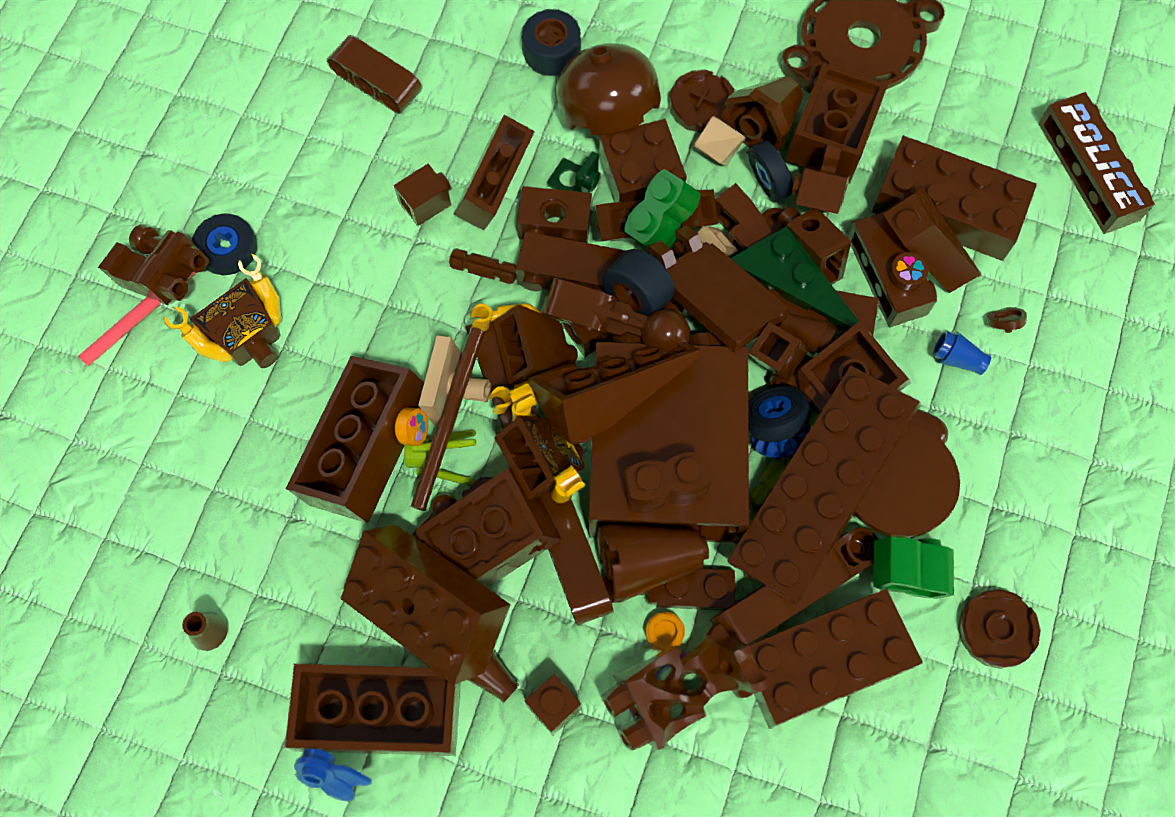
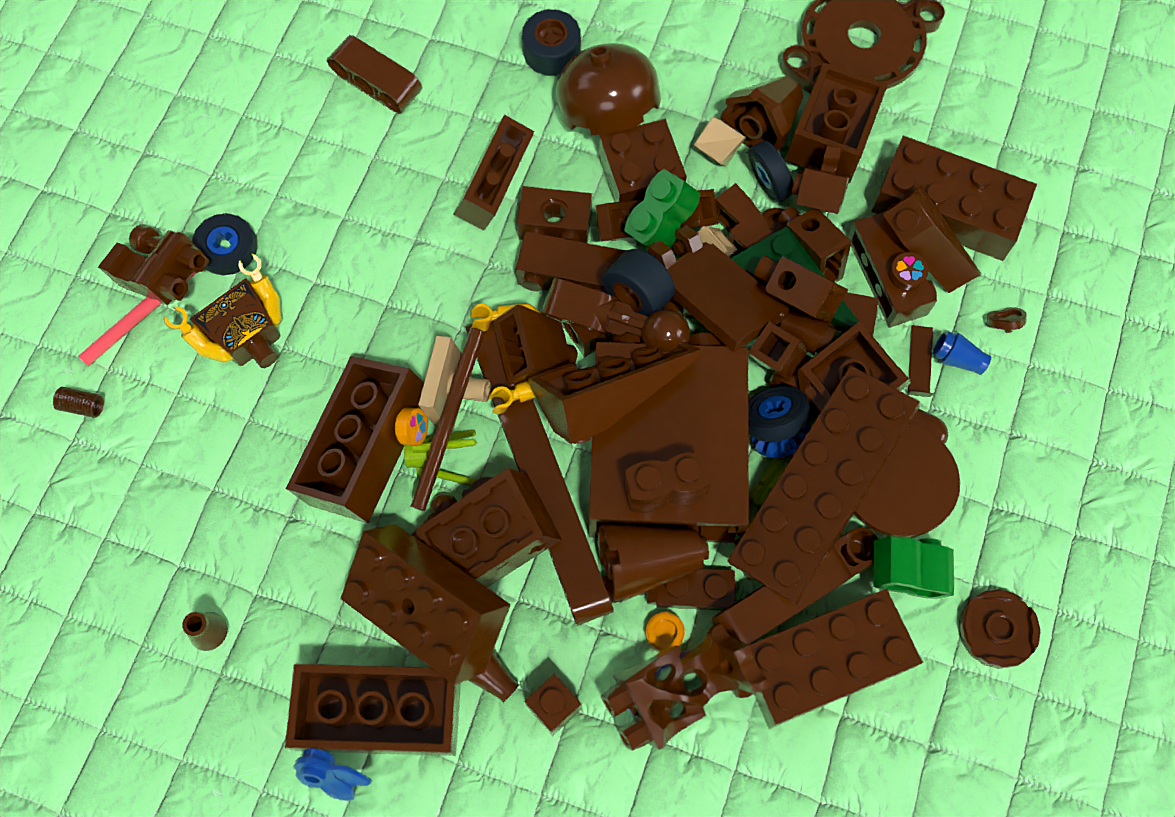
(83, 402): none -> reddish brown piece
(423, 194): reddish brown brick -> none
(483, 266): reddish brown axle -> none
(537, 454): torso -> none
(586, 178): dark green bracket -> none
(698, 98): reddish brown tile -> none
(811, 291): none -> reddish brown torso
(920, 361): none -> reddish brown piece
(1095, 163): reddish brown brick -> none

